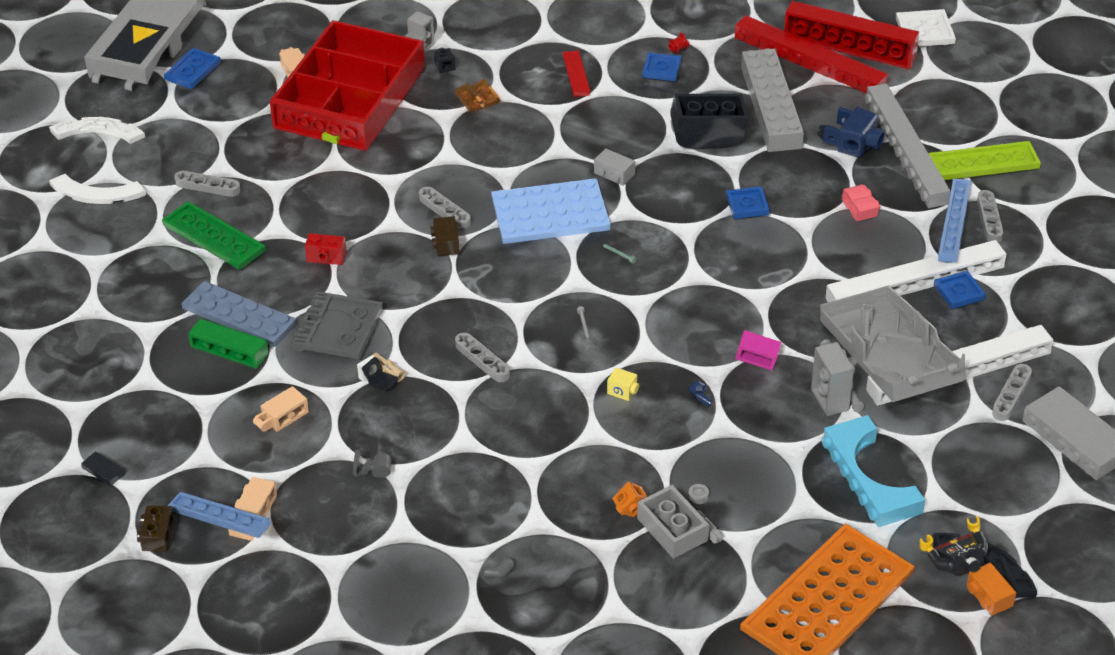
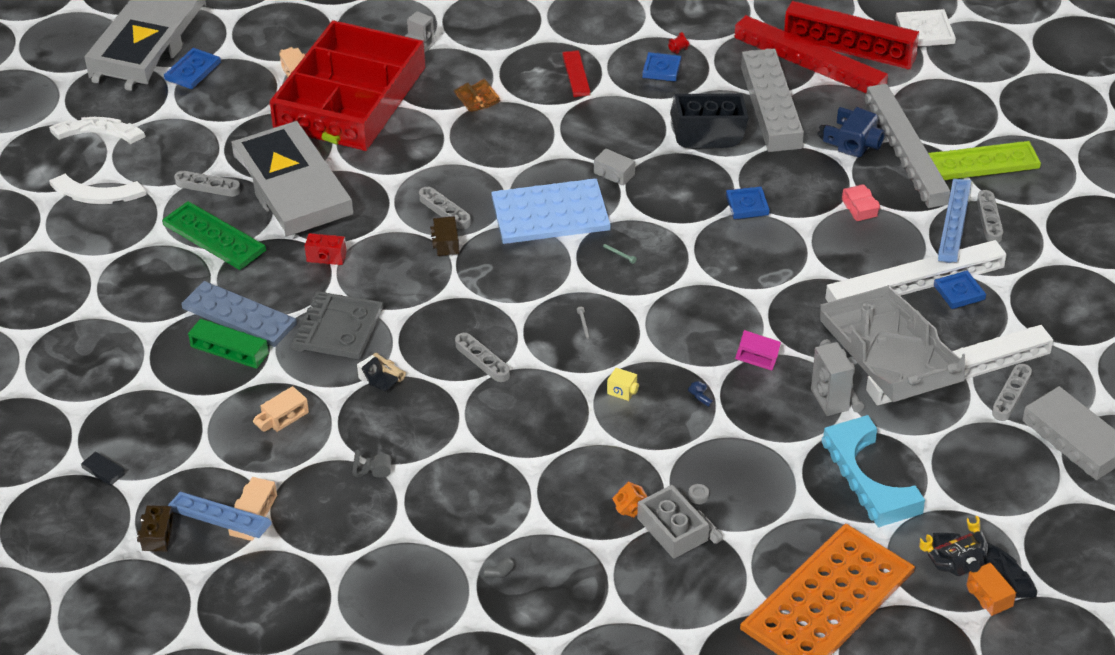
(292, 178): none -> light grey piece
(444, 55): black brick -> none

